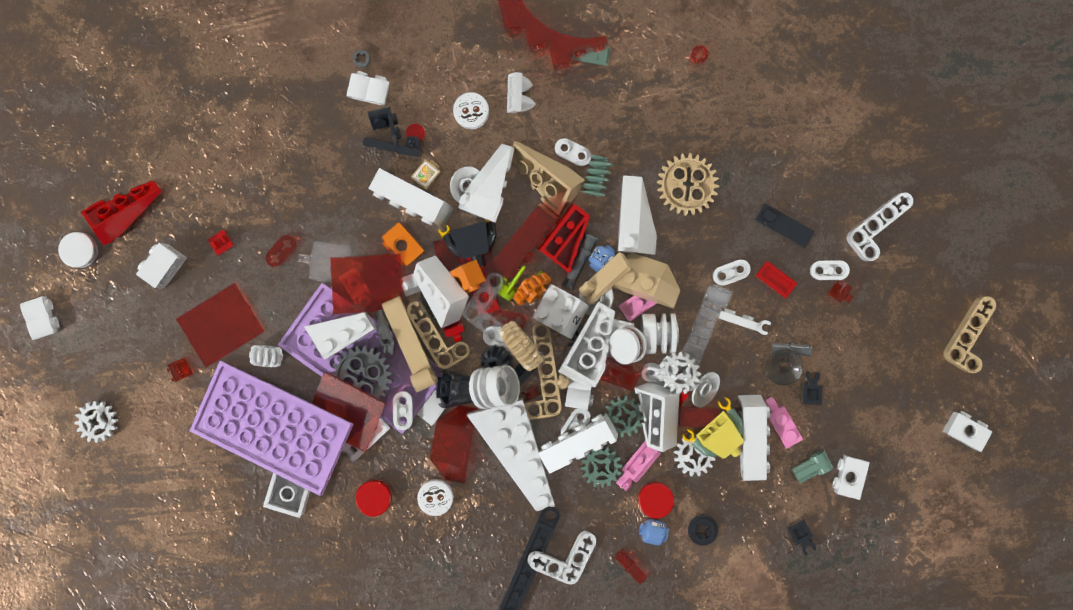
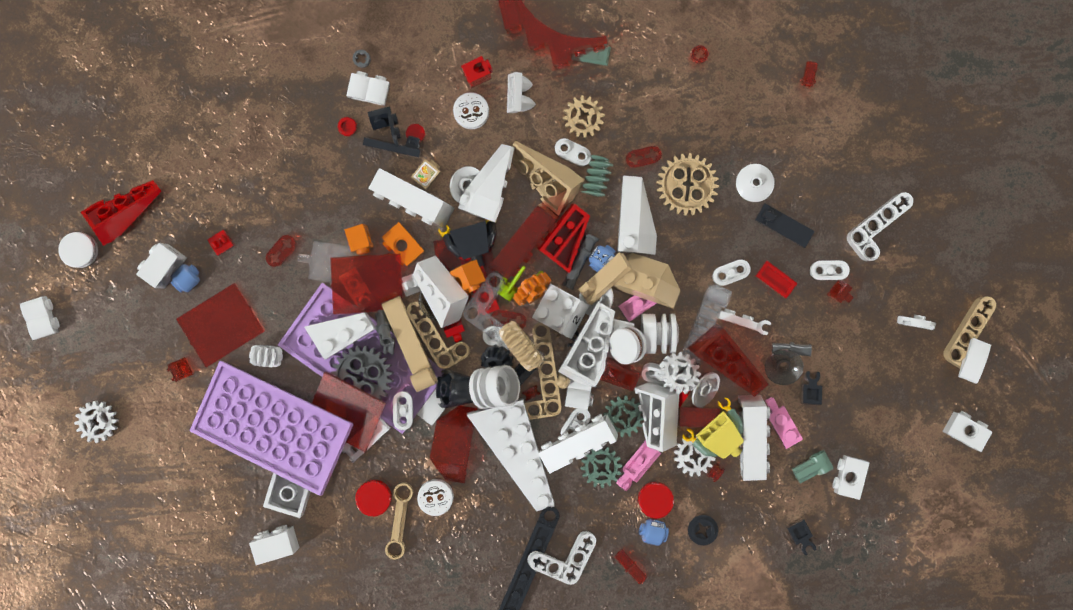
(185, 278): none -> medium blue head
(274, 545): none -> white brick
(347, 126): none -> red tile
(359, 239): none -> orange brick
(399, 521): none -> tan piece
(477, 71): none -> red brick
(578, 105): none -> tan gear
(644, 161): none -> clear red beam
(715, 472): none -> clear red bush
(725, 356): none -> clear red wedge
(745, 184): none -> white dish
(809, 74): none -> clear red pin
(917, 321): none -> white plate
(975, 360): none -> white slope

